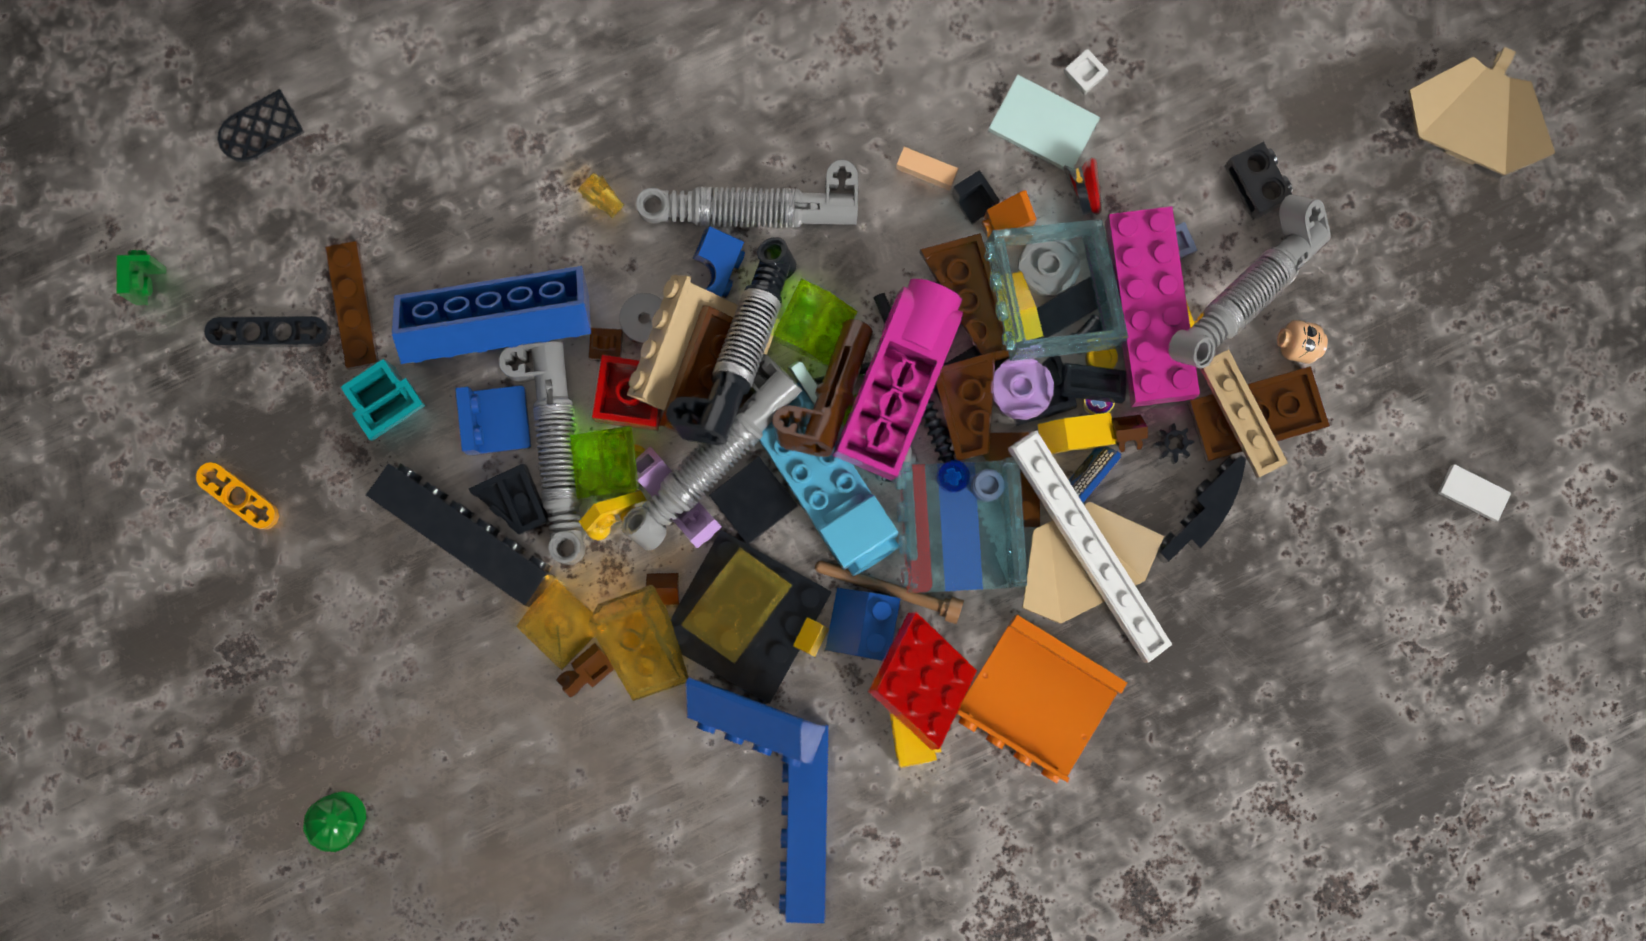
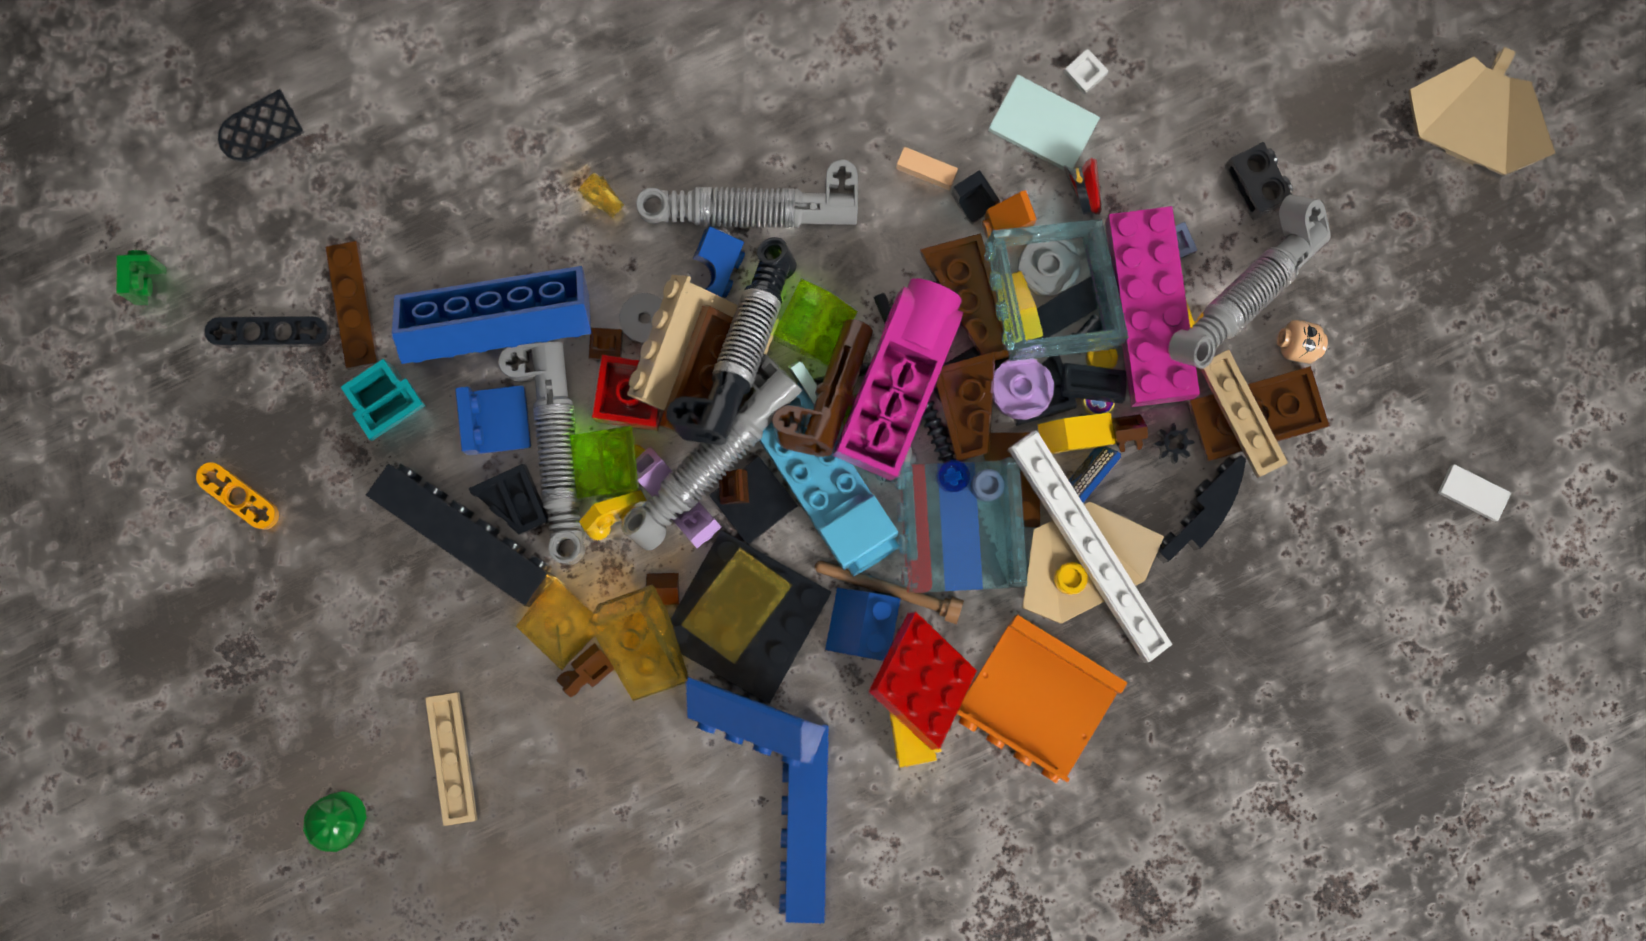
(451, 759): none -> tan plate
(734, 487): none -> reddish brown slope
(811, 636): yellow slope -> none
(1070, 578): none -> yellow tile

